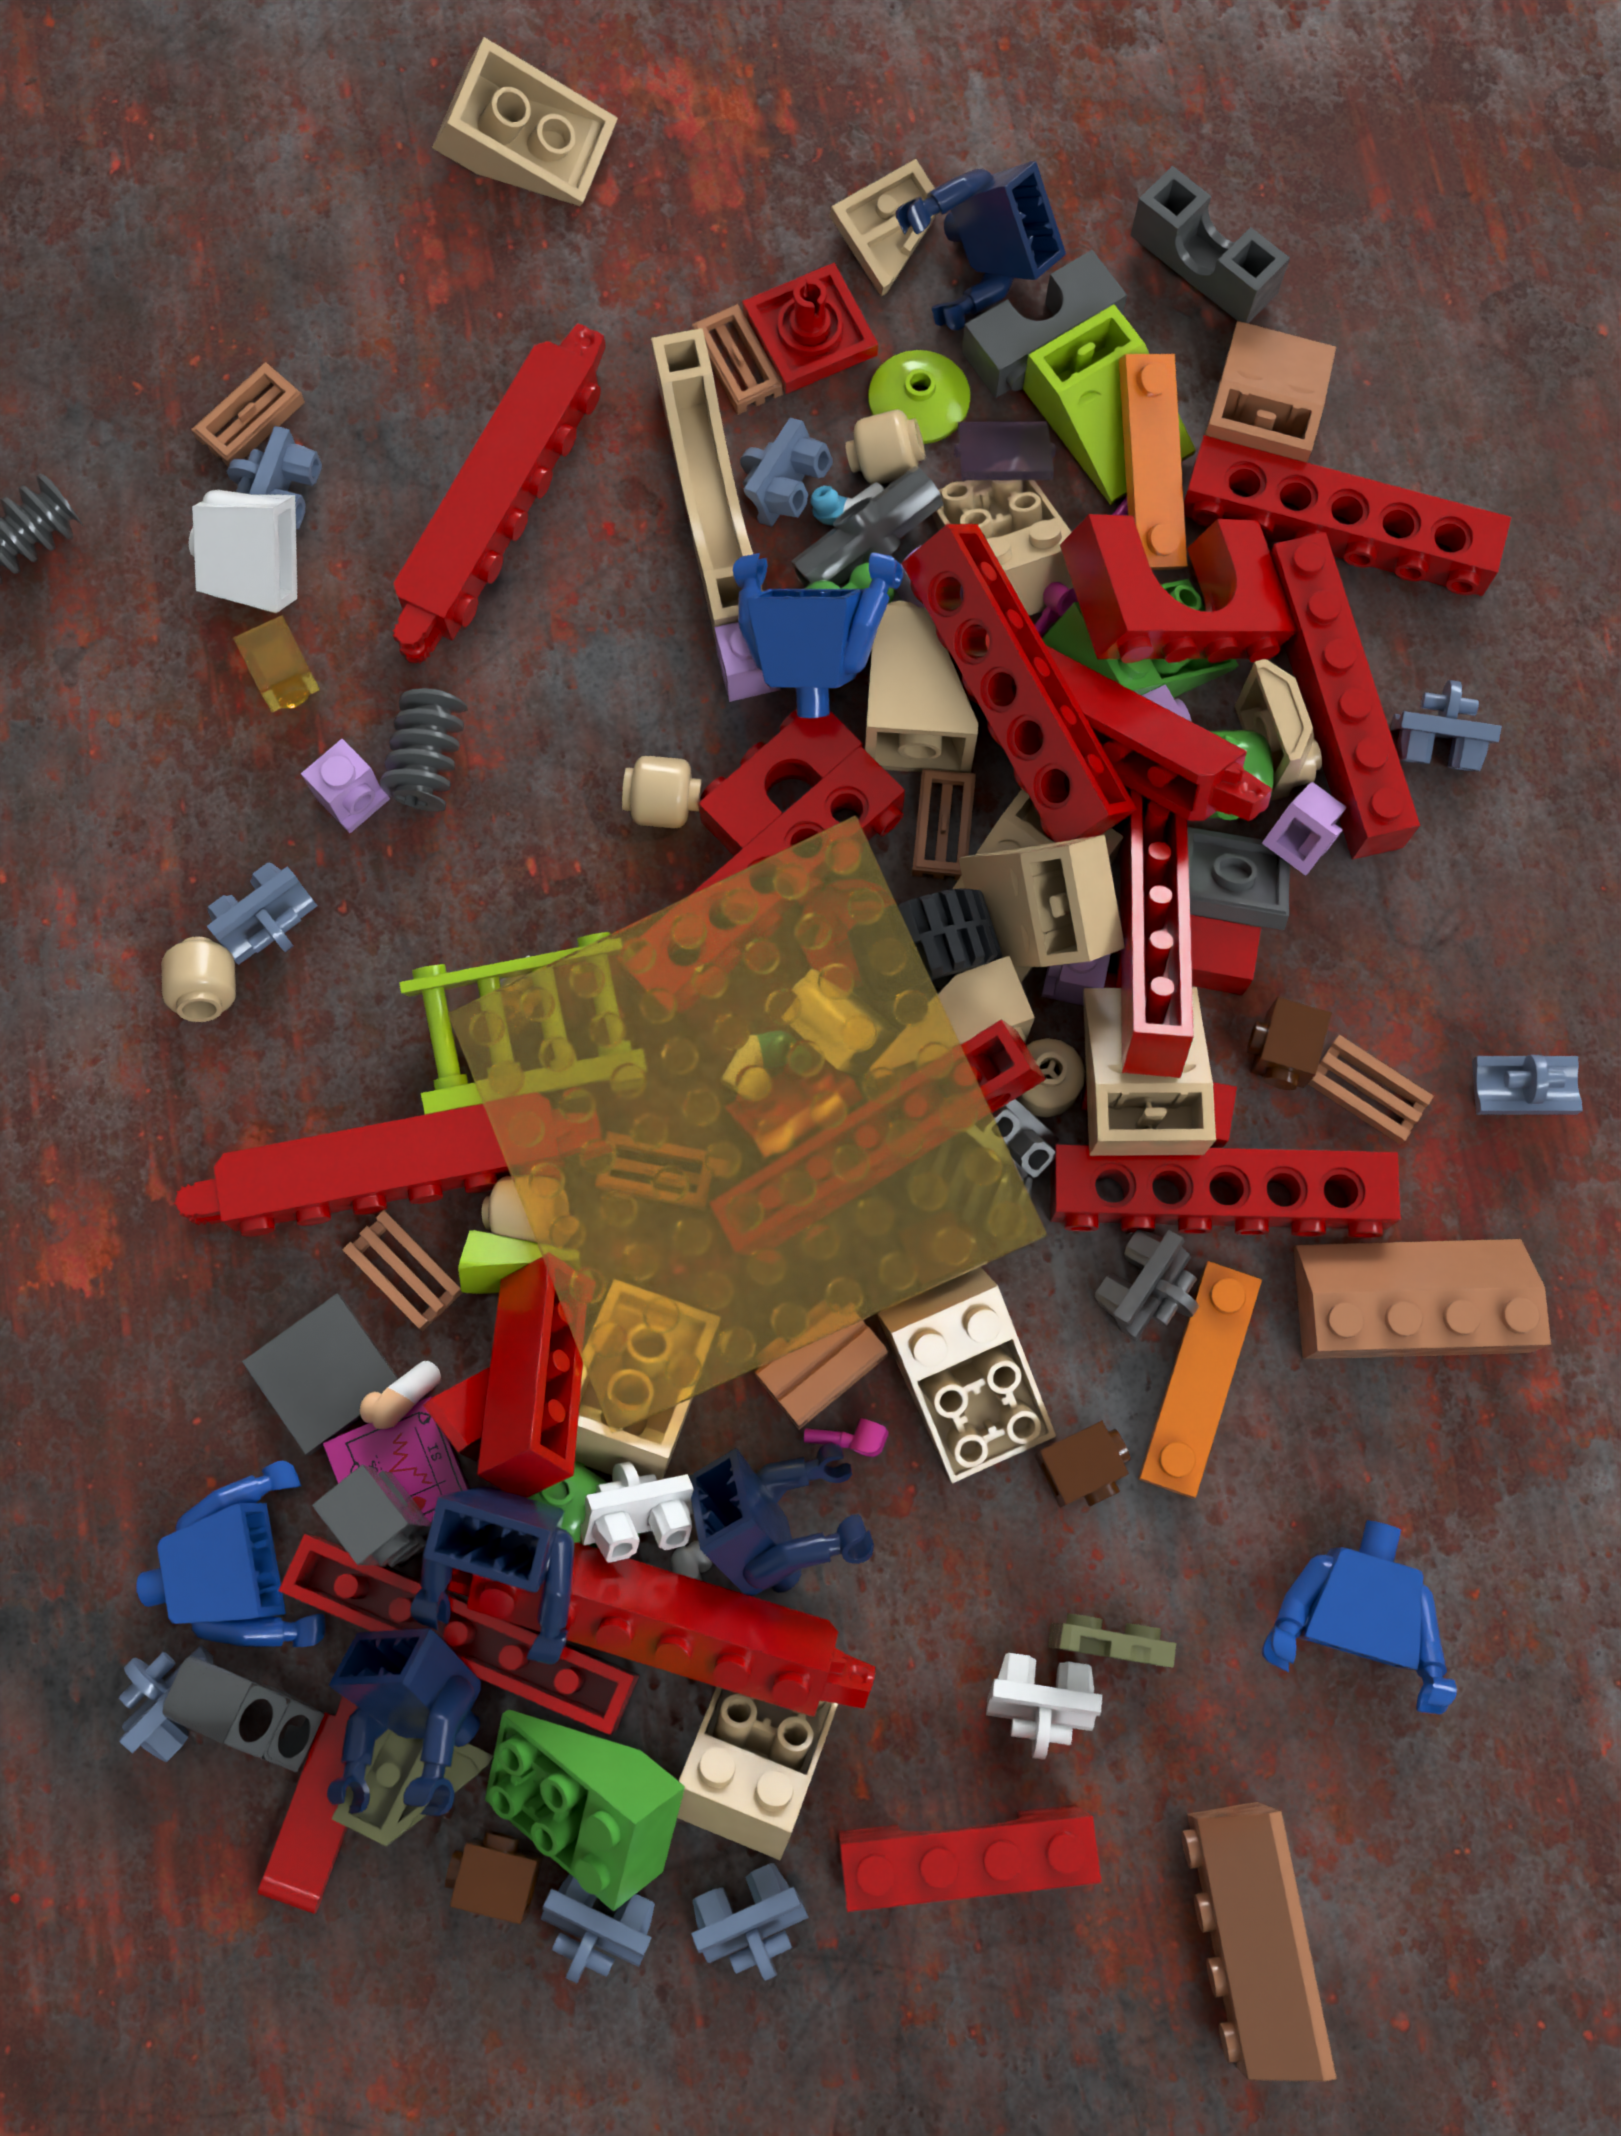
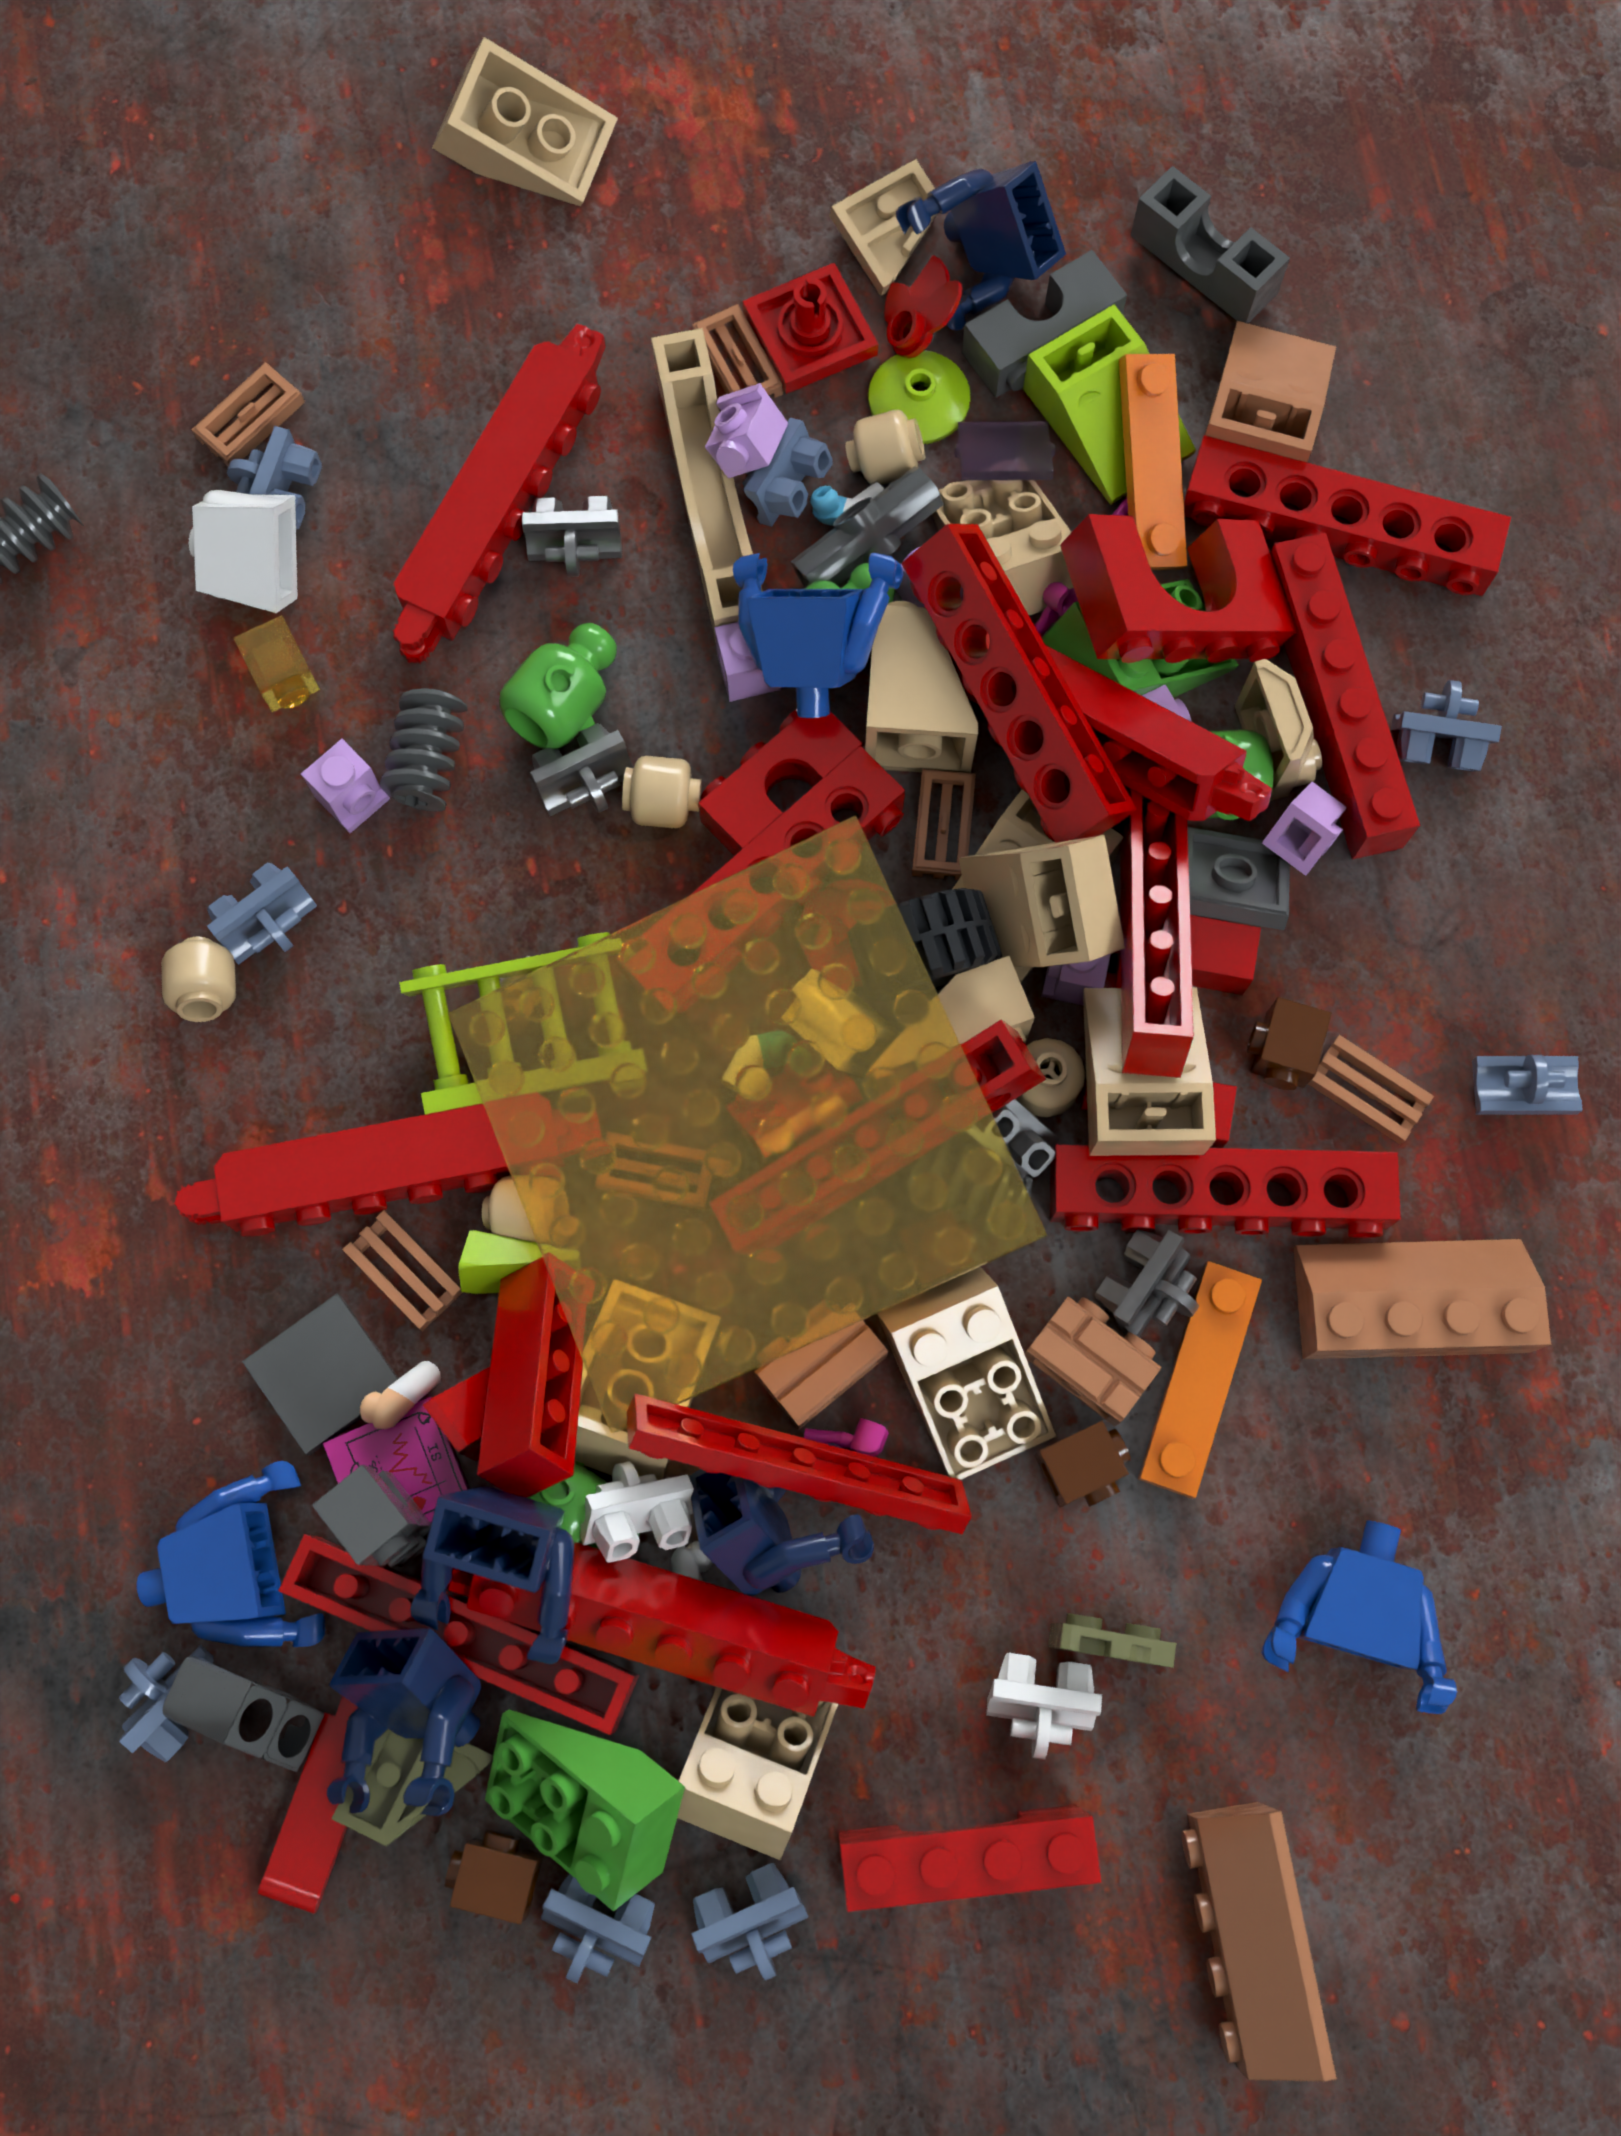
(559, 688): none -> bright green piece
(572, 535): none -> flat silver hips
(582, 773): none -> flat silver hips
(746, 431): none -> lavender brick
(796, 1464): none -> red plate
(920, 309): none -> red plate
(1093, 1359): none -> nougat brick

